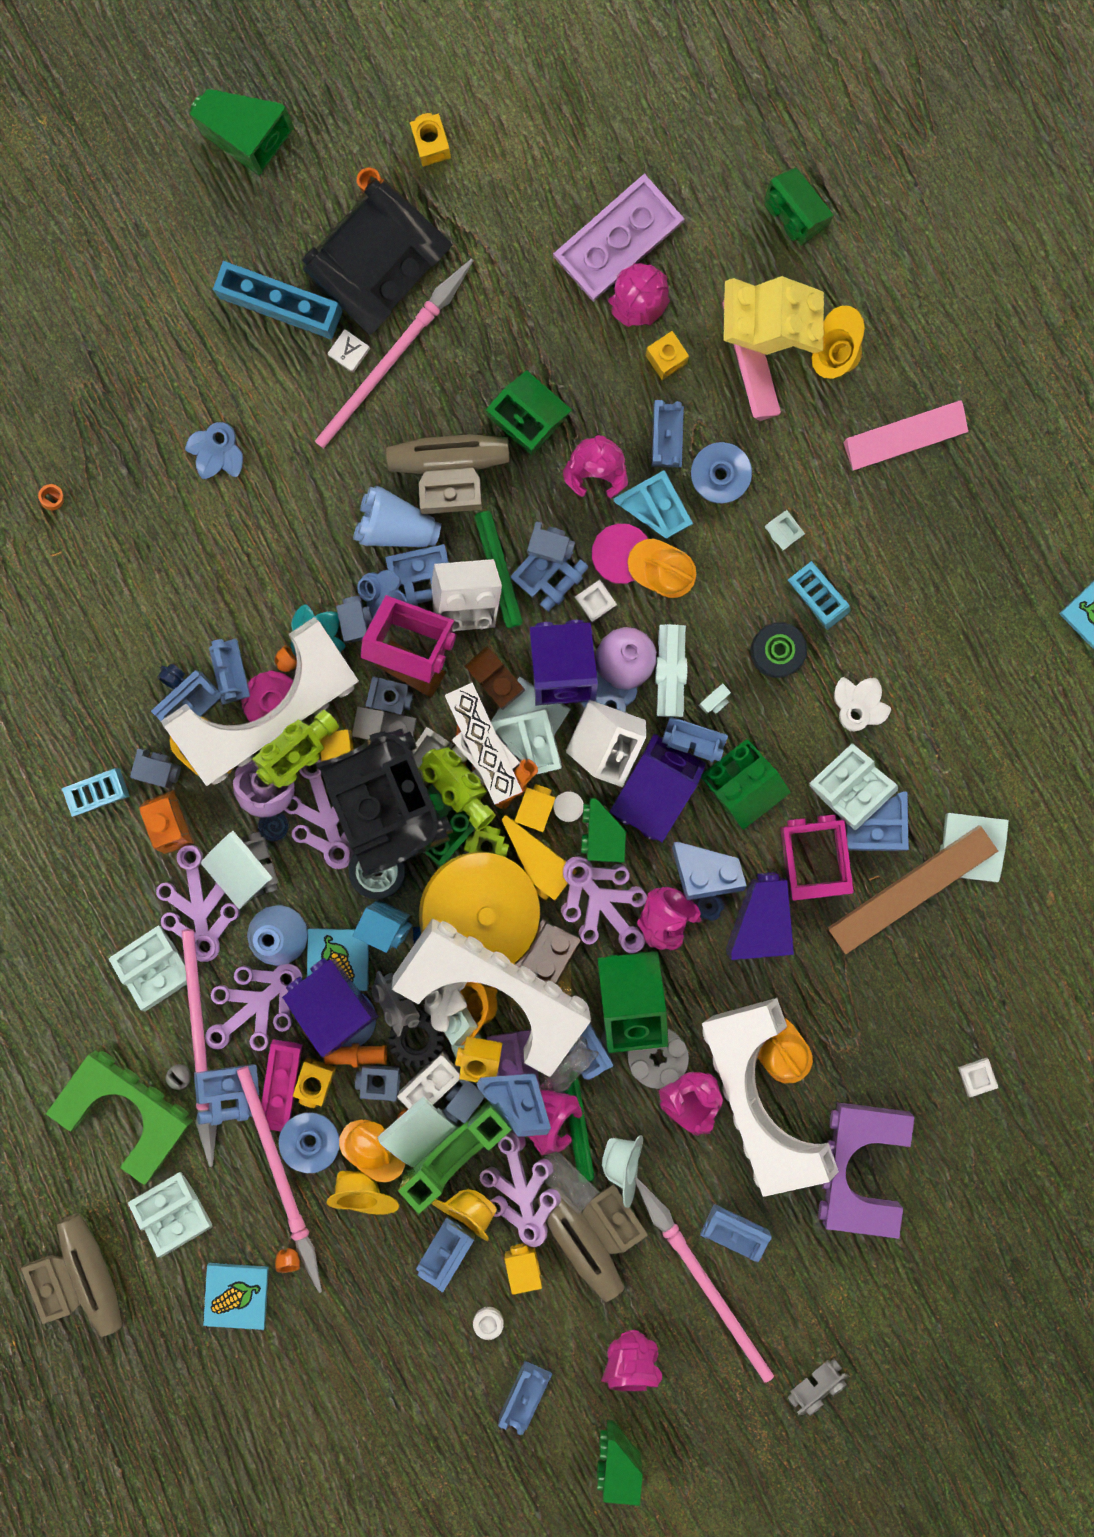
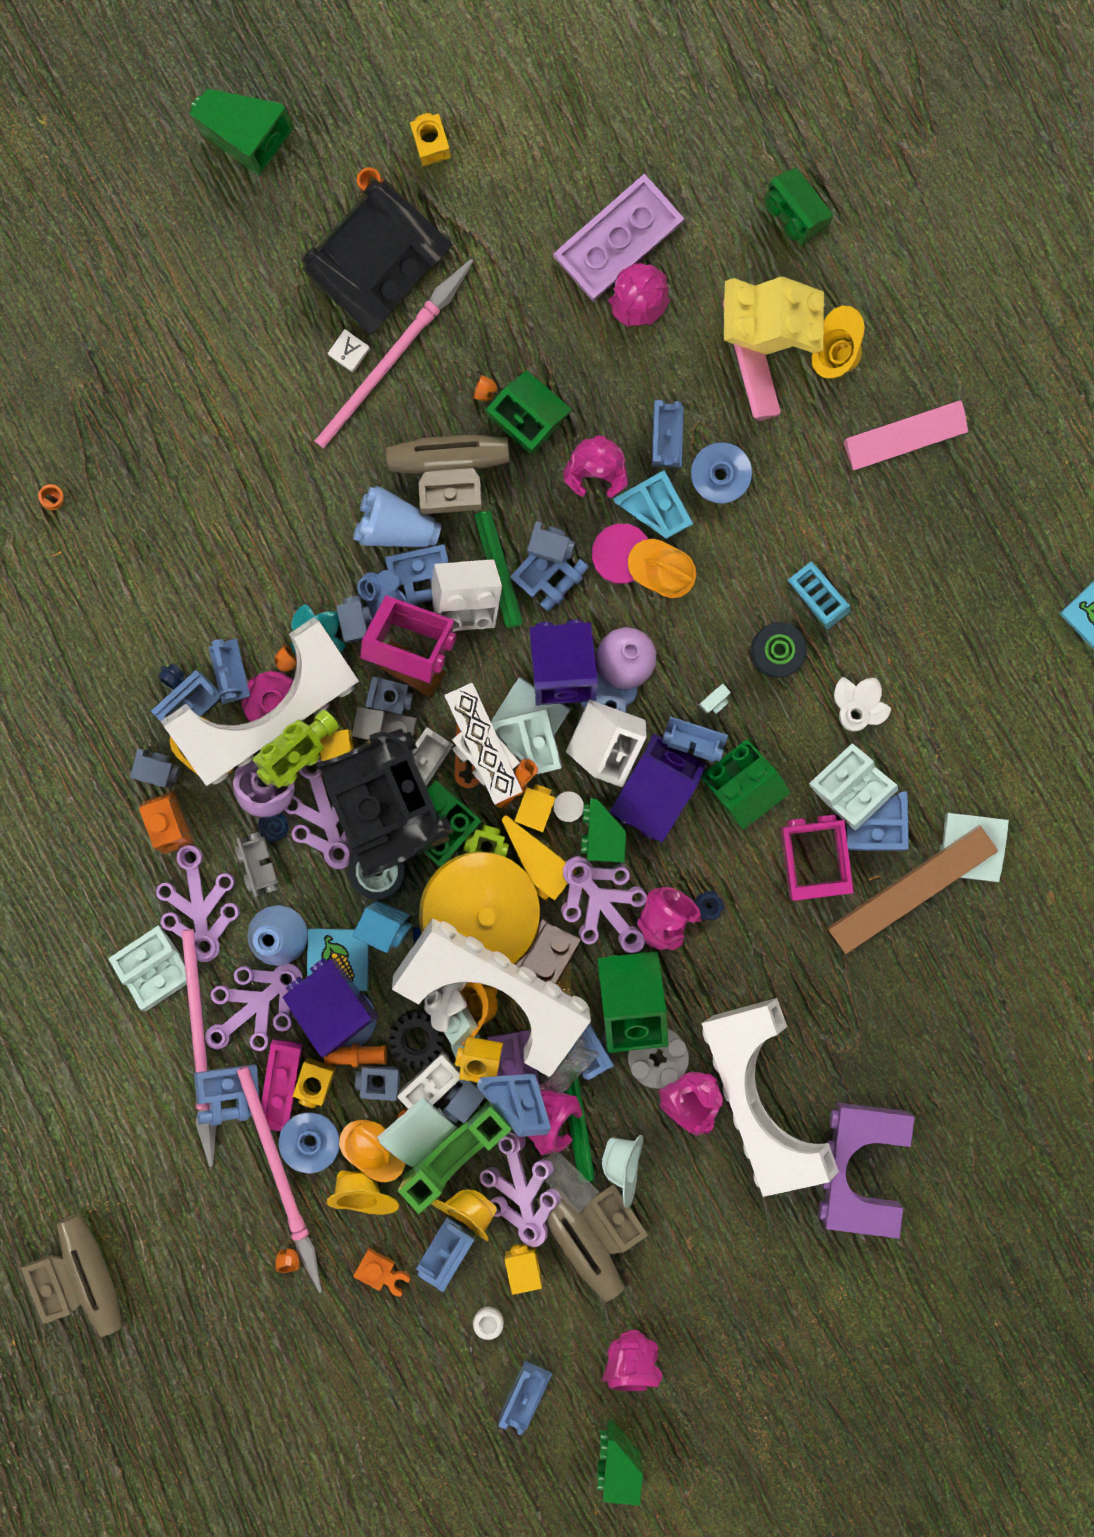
(117, 783): medium azure slope -> none
(161, 1121): bright green arch -> none
(170, 1214): light aqua slope -> none
(182, 1073): light grey hinge -> none
(214, 455): medium blue plate -> none
(236, 870): light aqua slope -> none
(236, 1296): medium azure tile -> none
(277, 300): dark azure brick -> none
(377, 1270): none -> orange plate
(396, 1012): light grey hinge -> none
(456, 777): lime brick -> none
(485, 389): none -> orange hinge
(494, 677): reddish brown brick -> none
(595, 601): white tile -> none
(663, 1220): bright pink piece -> none
(667, 355): yellow brick -> none
(671, 670): light aqua piece -> none
(707, 872): medium blue wing -> none
(736, 1233): medium blue hinge -> none
(763, 920): dark purple slope -> none
(784, 530): light aqua plate -> none
(786, 1055): light orange piece -> none
(828, 1382): light grey hinge -> none
(978, 1077): white tile -> none

